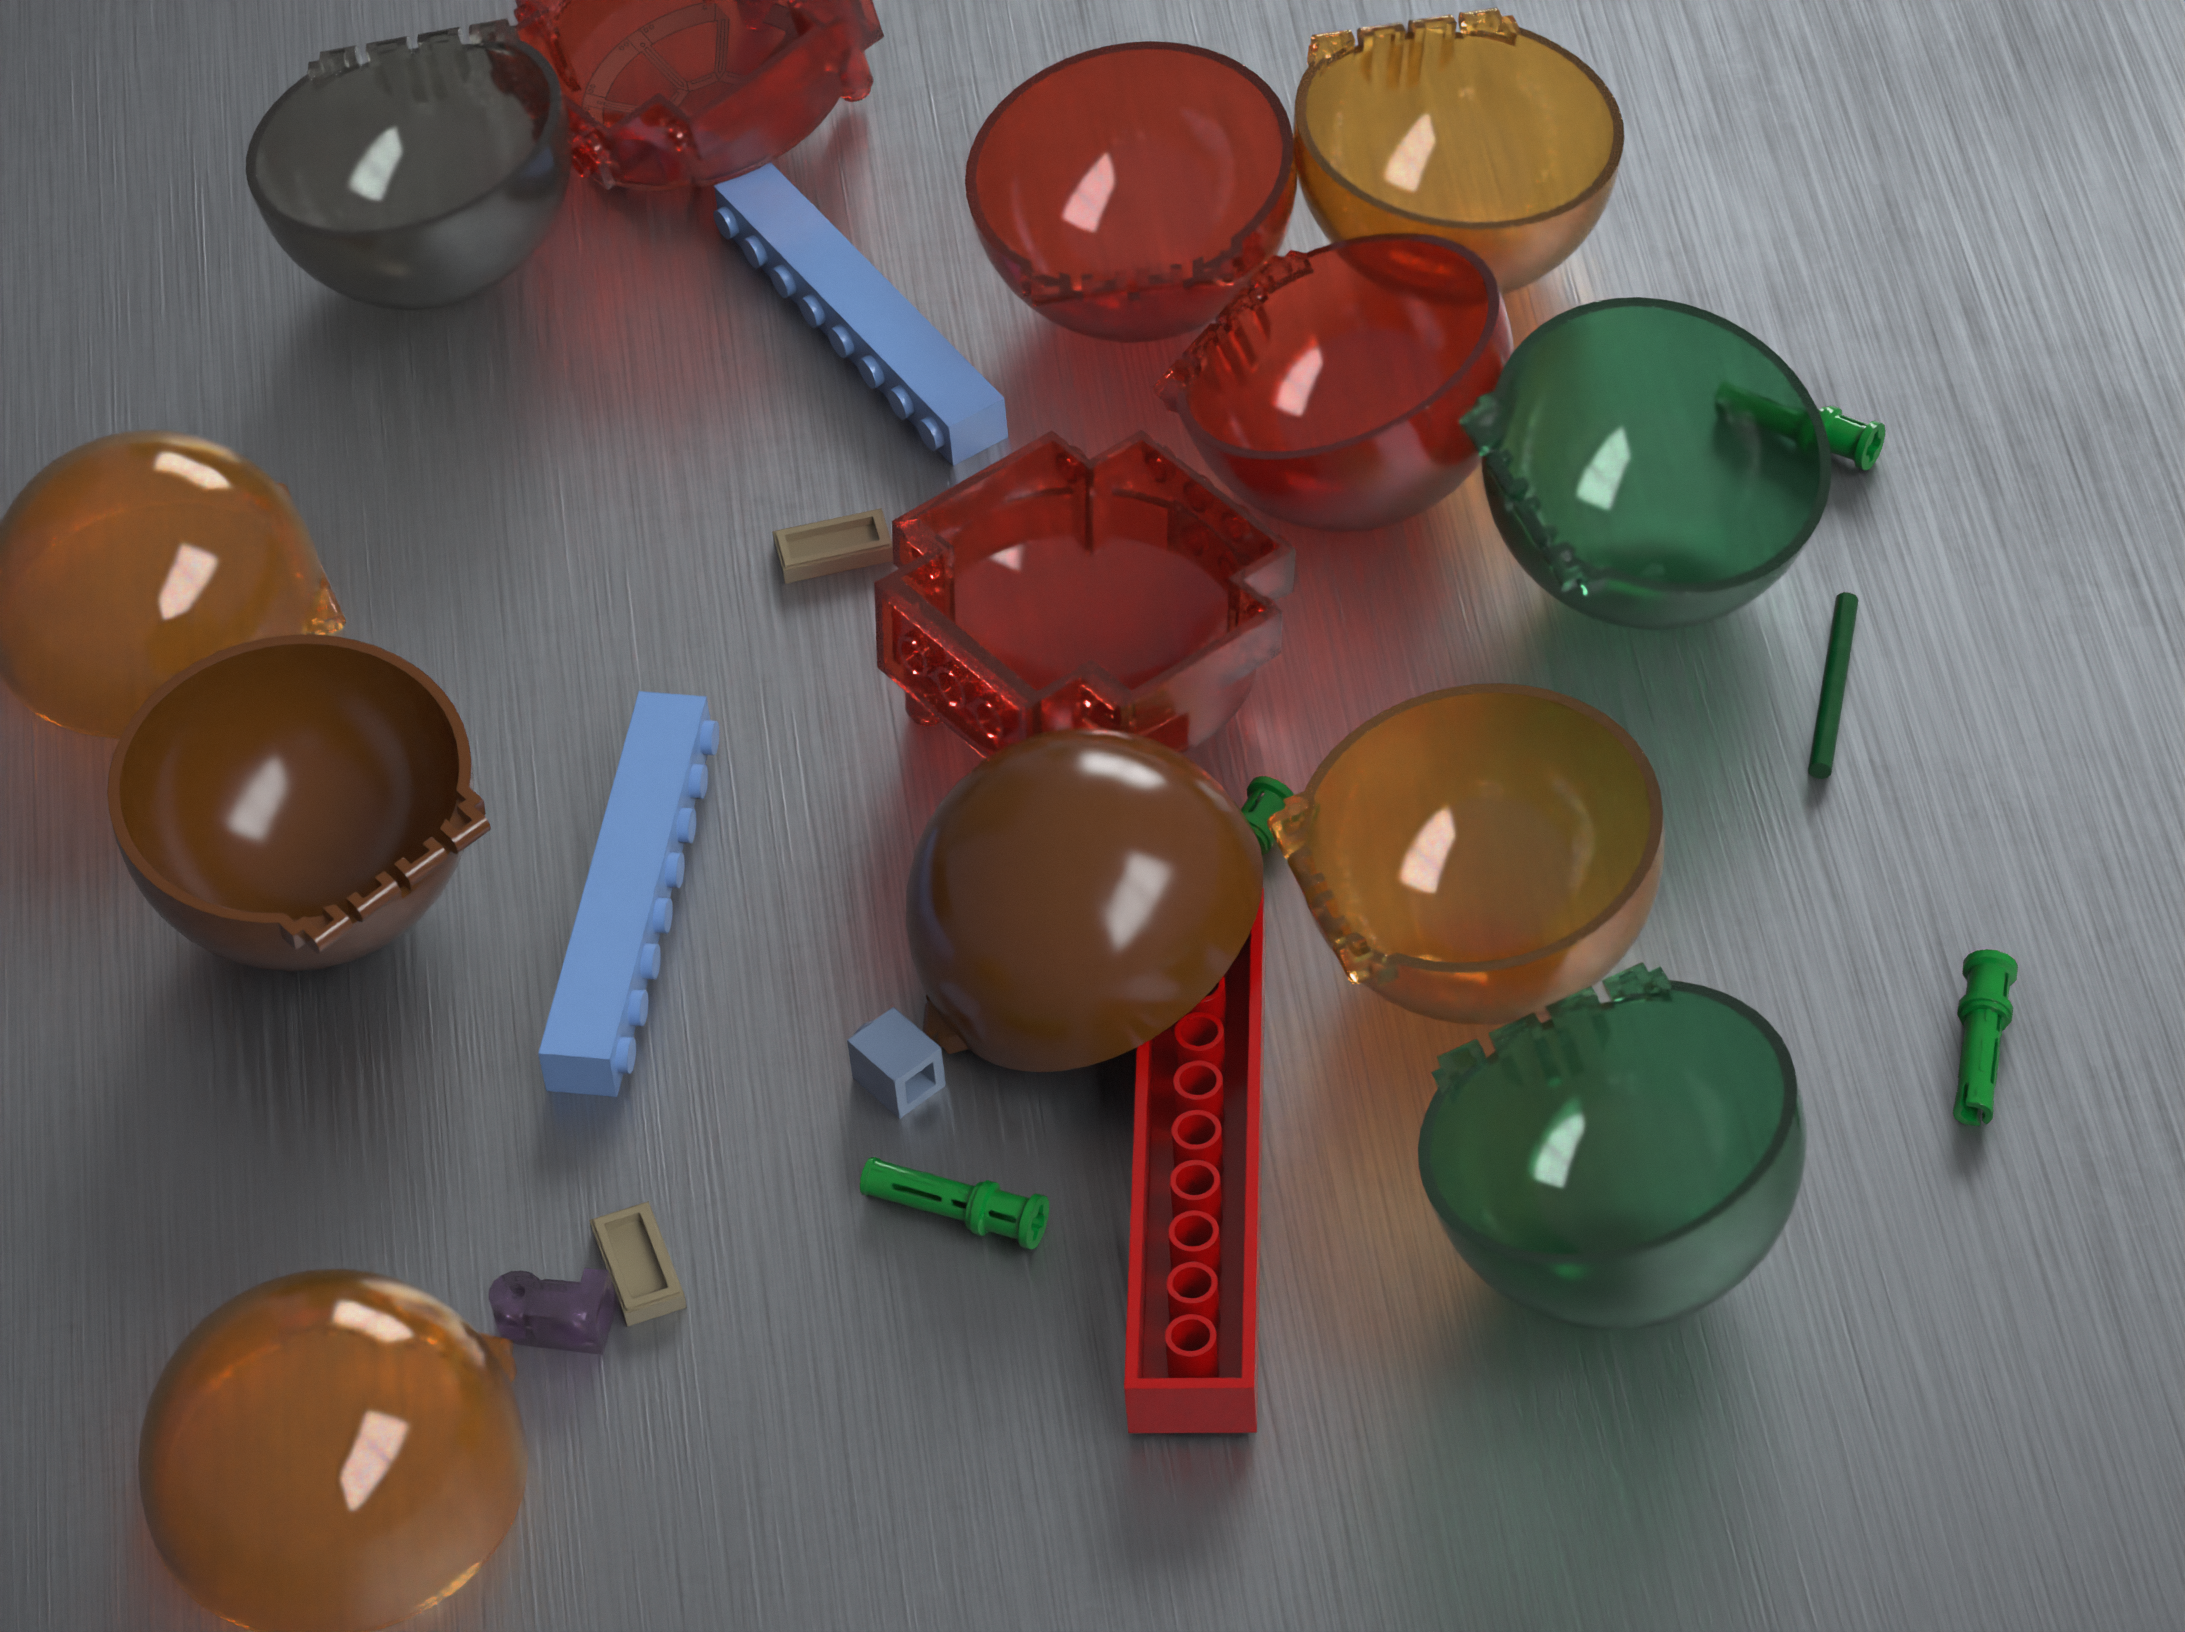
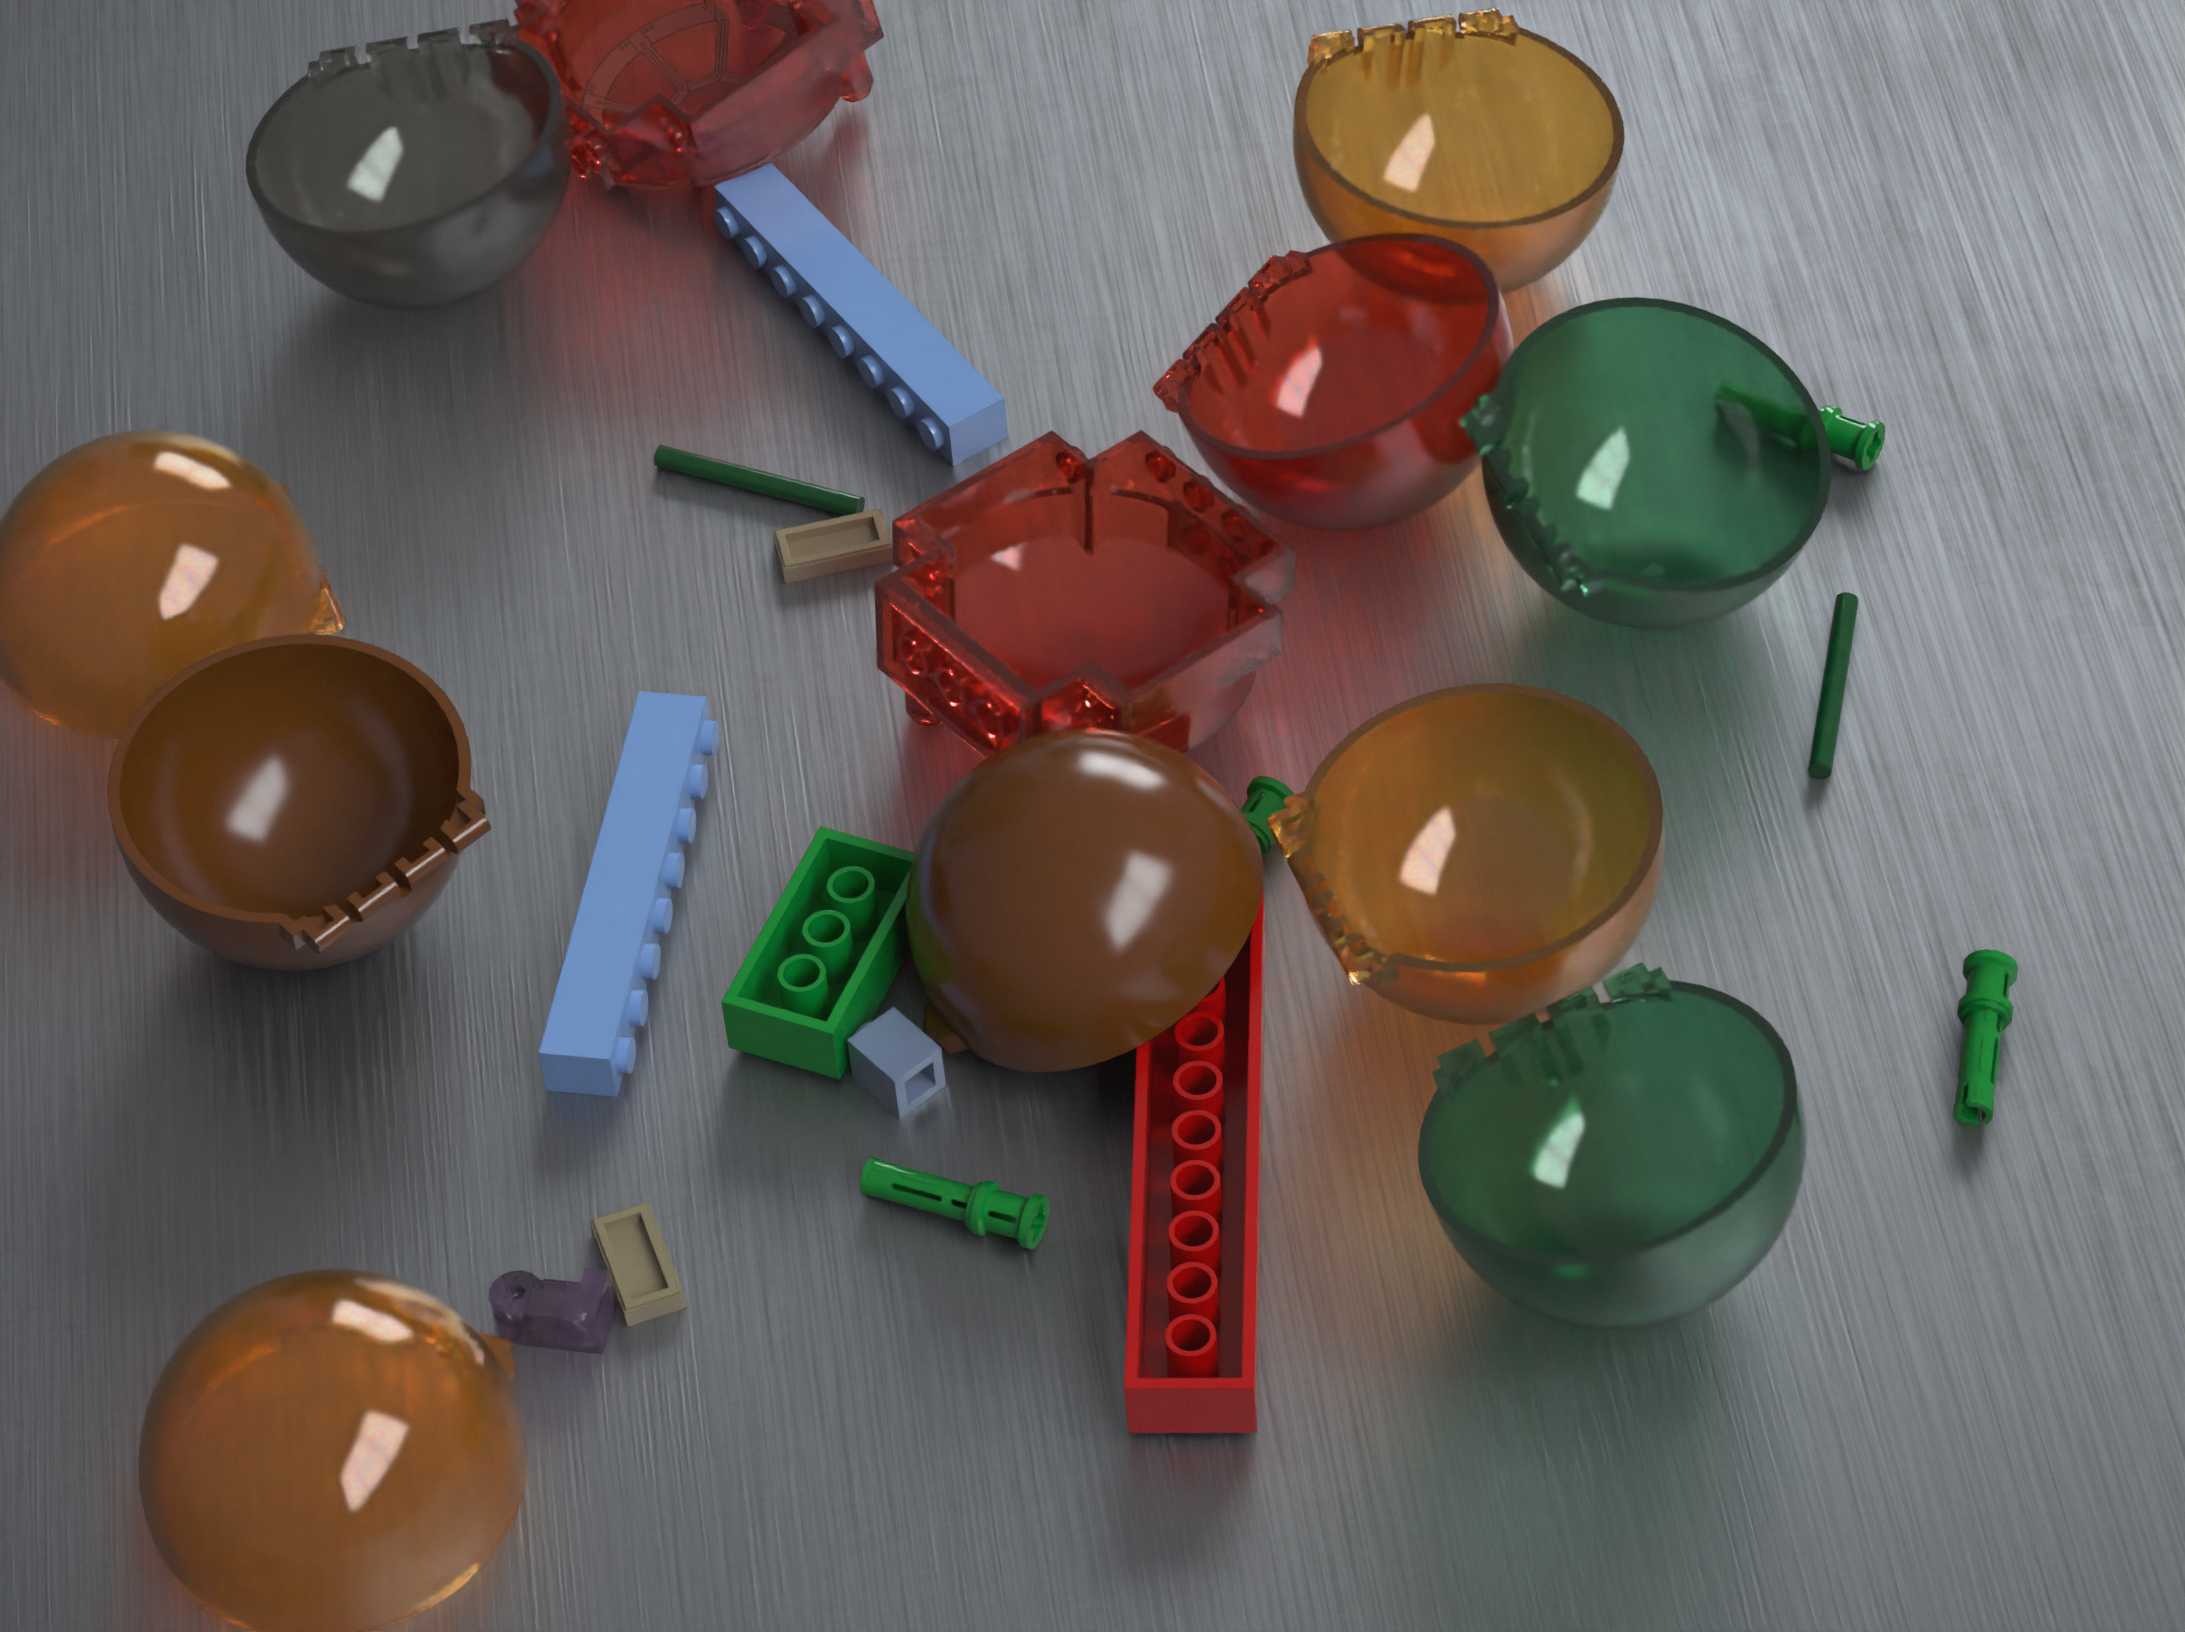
(758, 481): none -> dark green bar
(823, 955): none -> green brick
(1133, 188): clear red windscreen -> none

